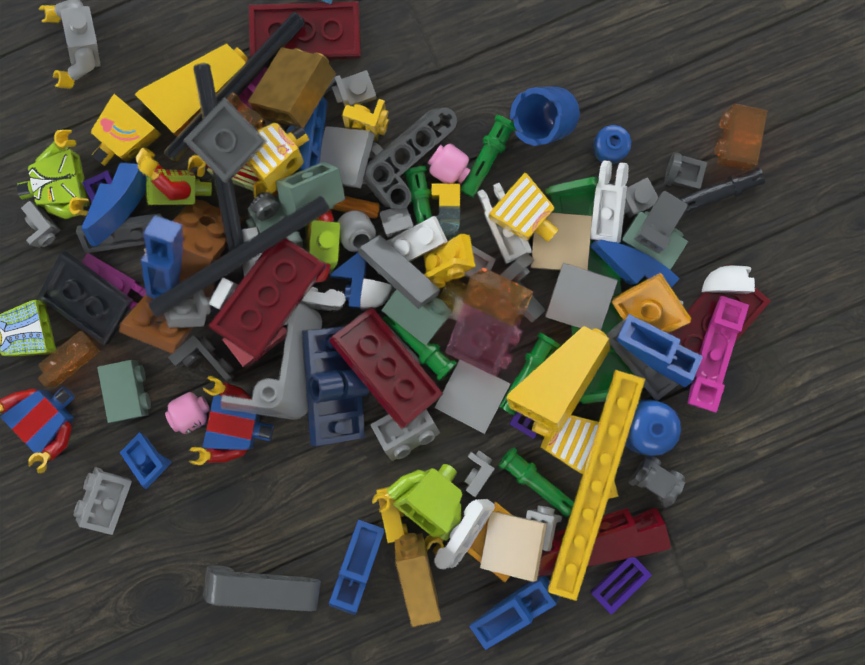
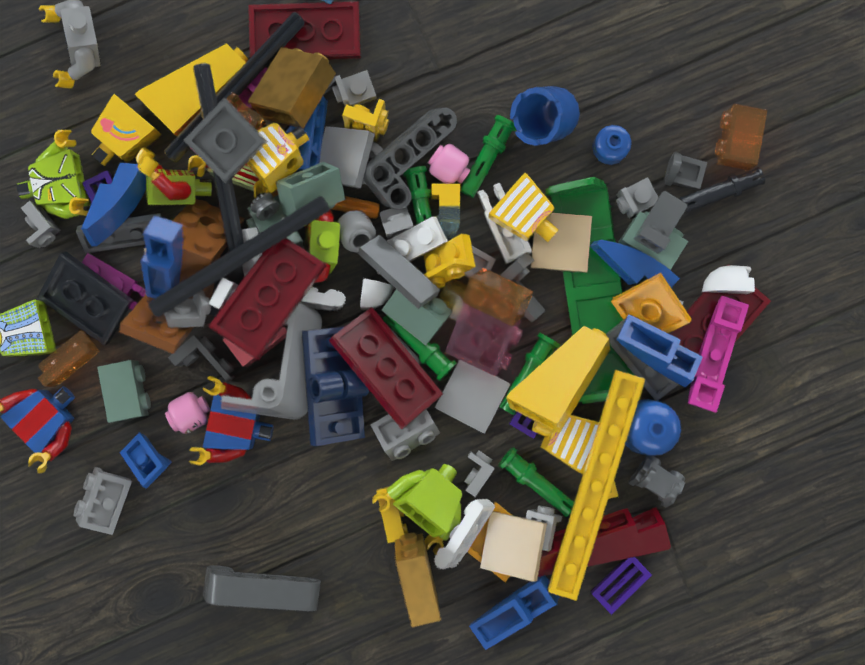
(353, 270): blue slope -> none
(356, 567): blue slope -> none
(581, 297): light grey tile -> none
(609, 203): white hinge -> none

